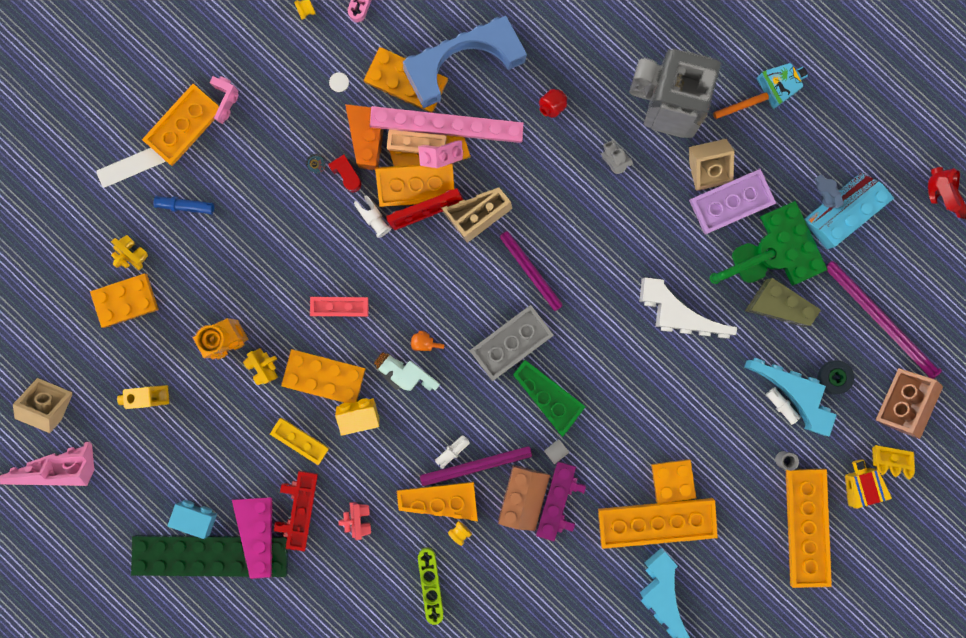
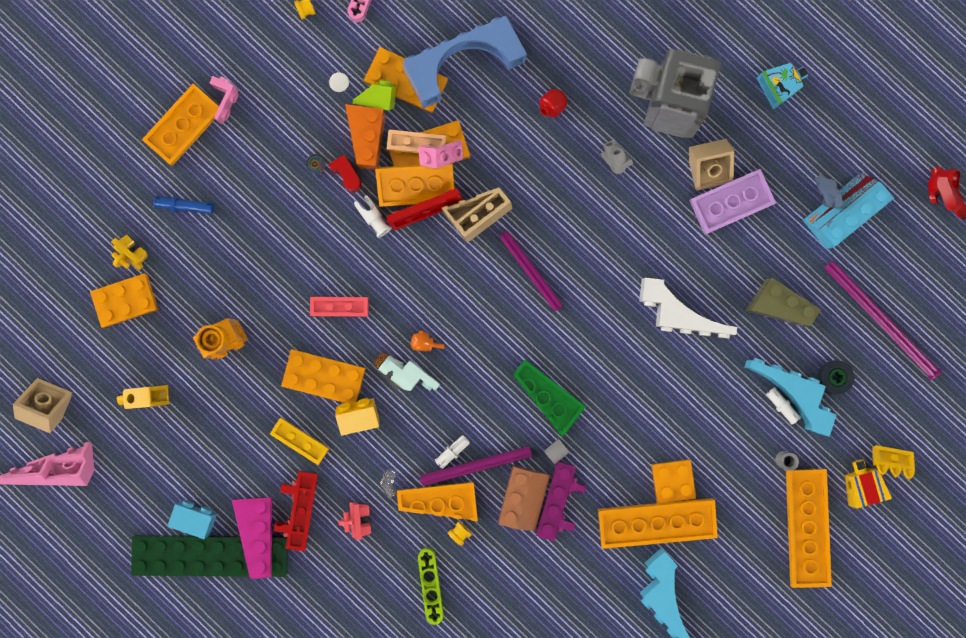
(129, 167): white sticker -> none
(263, 366): yellow hips -> none
(378, 95): none -> lime slope
(387, 481): none -> clear arm
(446, 124): bright pink plate -> none
(511, 342): light grey plate -> none
(741, 105): orange piece -> none
(787, 244): green plate -> none
(909, 403): nougat slope -> none

